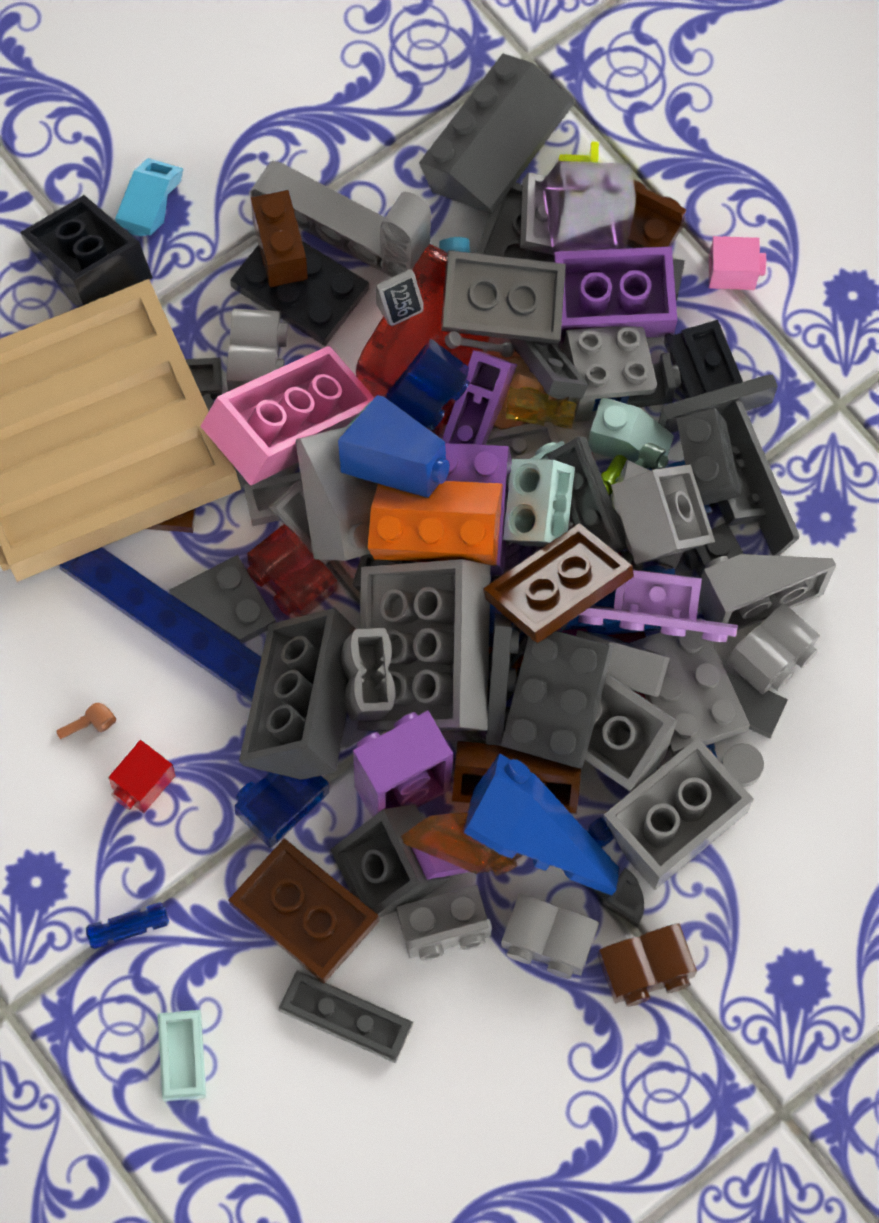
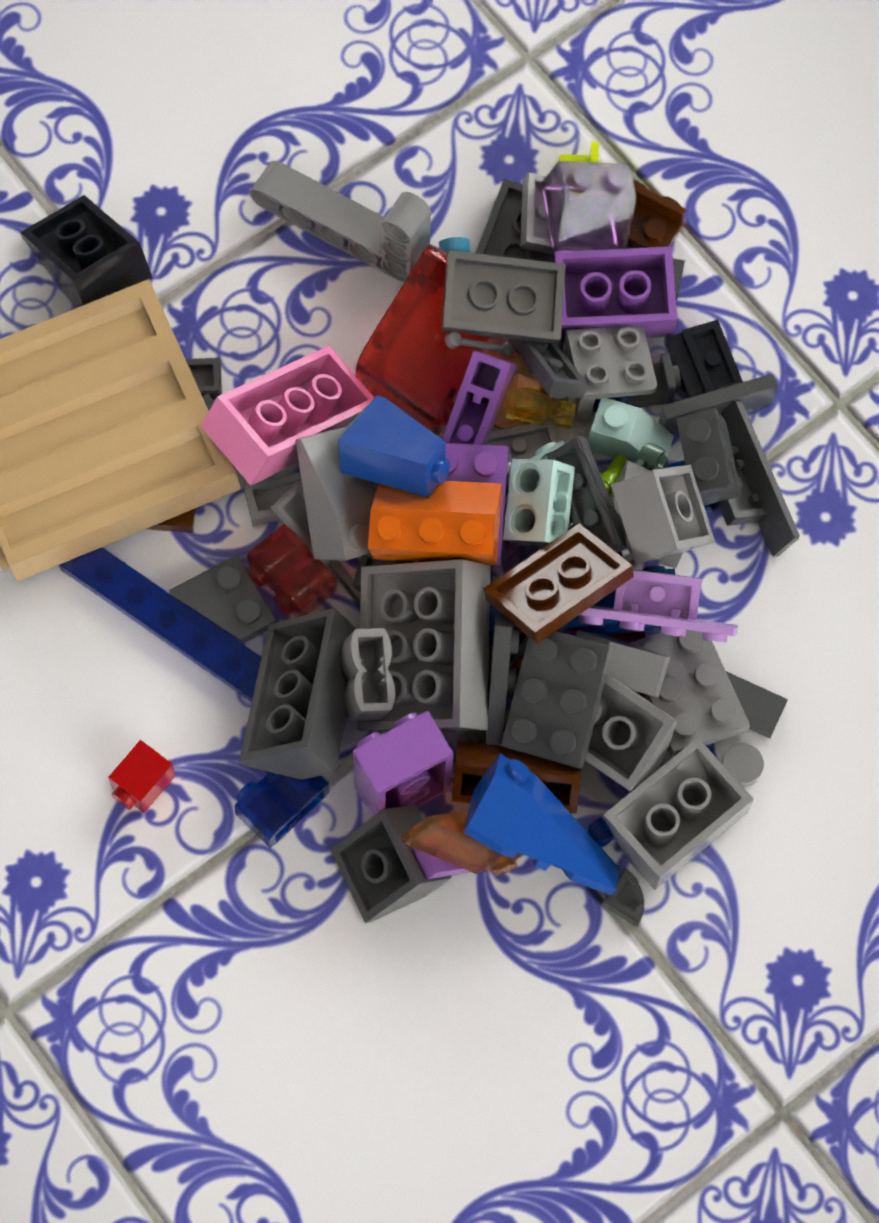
(96, 714): nougat hand -> none
(127, 925): clear blue axle -> none
(146, 197): medium azure slope -> none
(181, 1055): light aqua tile -> none
(254, 345): light grey brick -> none
(279, 238): reddish brown brick -> none
(304, 910): reddish brown plate -> none
(310, 305): black plate -> none
(346, 1016): dark grey tile -> none
(399, 298): slope -> none
(429, 384): clear blue brick -> none
(444, 923): light grey bracket -> none
(495, 134): dark grey slope -> none
(549, 936): light grey brick -> none
(647, 964): reddish brown brick -> none
(724, 545): dark grey bracket -> none
(735, 263): bright pink brick -> none
(754, 586): light grey slope -> none
(774, 649): light grey brick -> none

